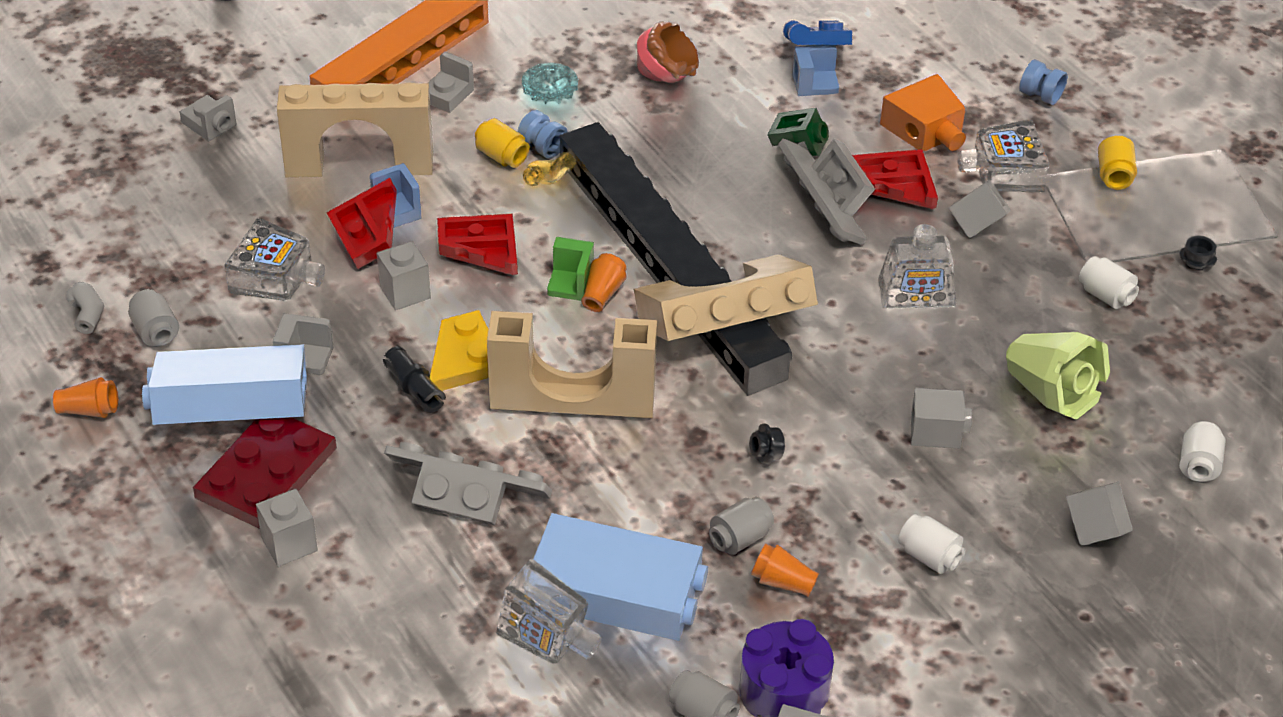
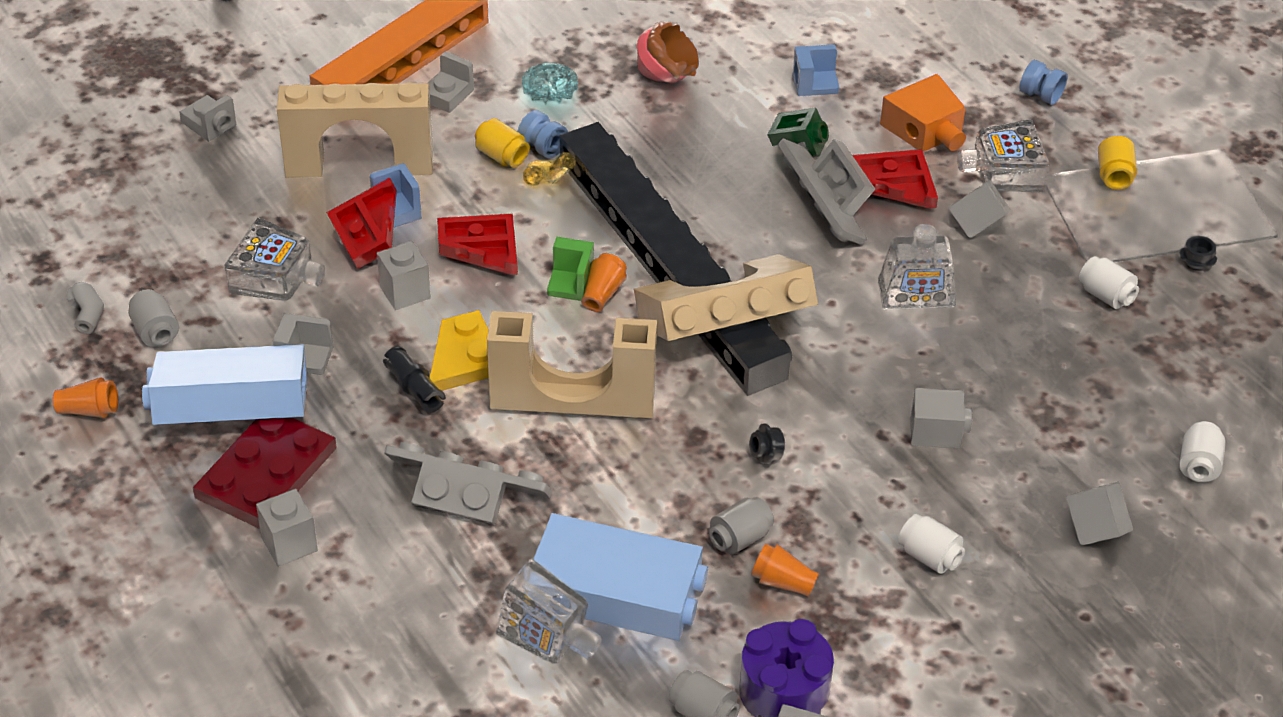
(827, 33): blue plate -> none
(1060, 369): yellowish green cone -> none

